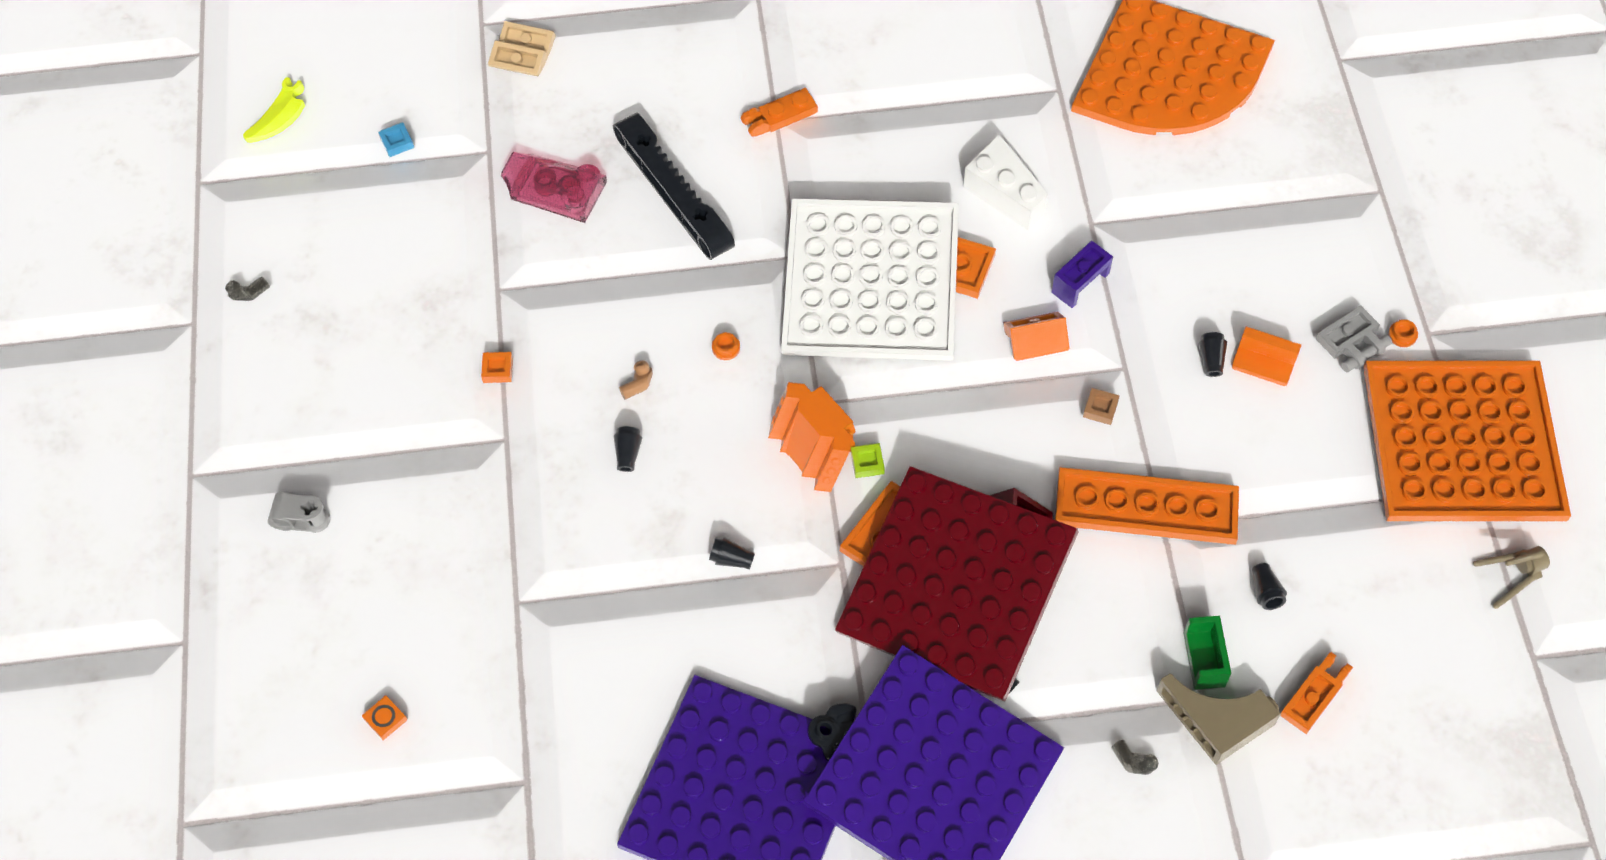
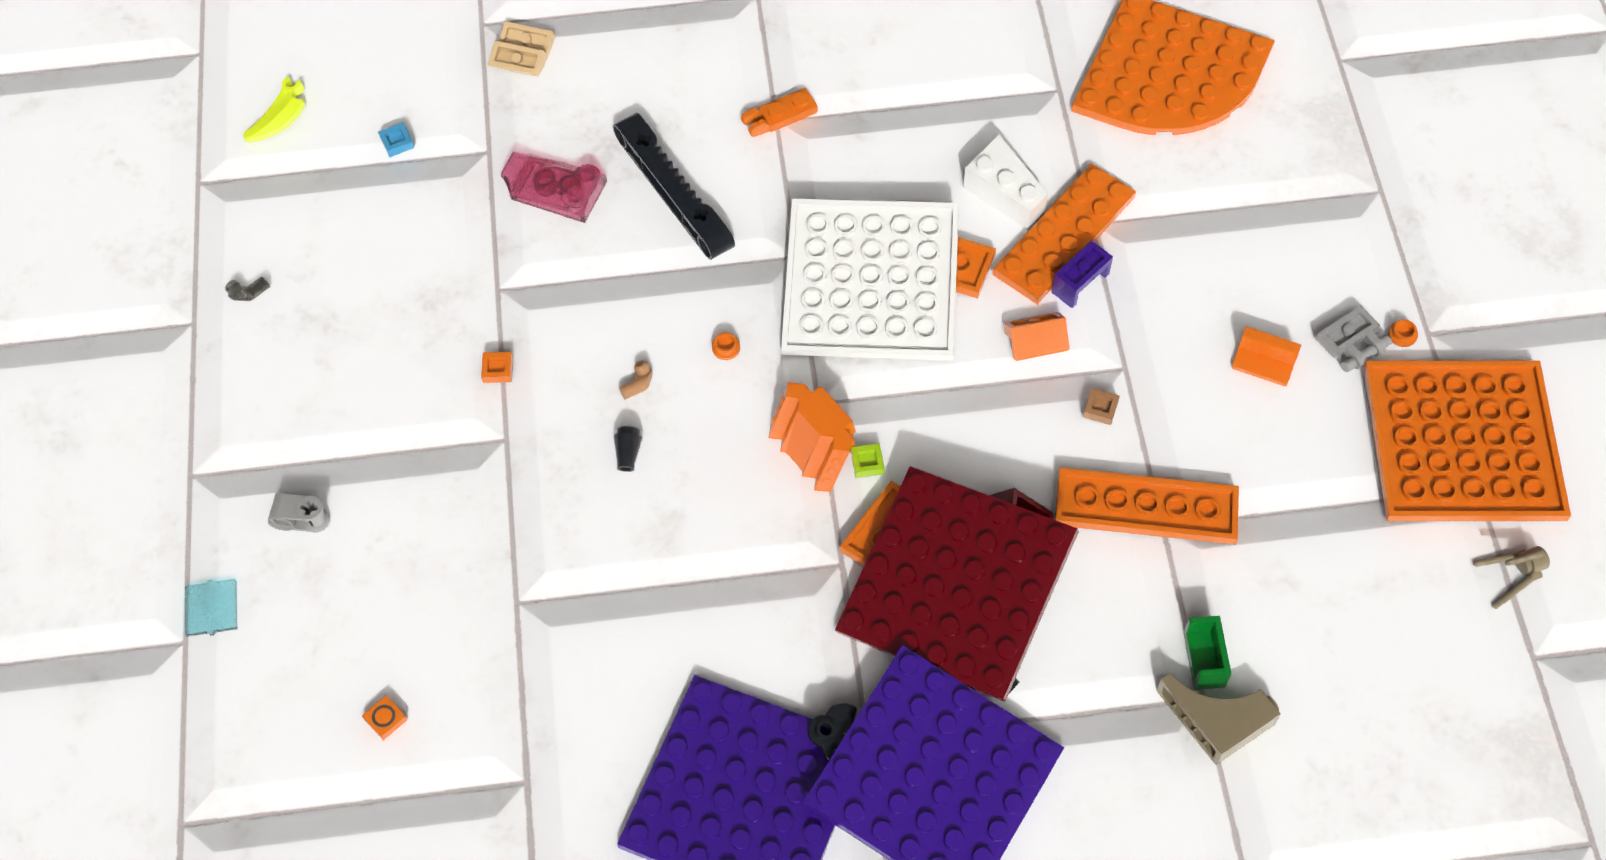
(210, 607): none -> clear light blue piece
(730, 554): black cone -> none
(1063, 231): none -> orange plate
(1134, 762): clear smoke arm -> none
(1213, 353): black cone -> none
(1268, 588): black cone -> none
(1314, 695): orange hinge -> none

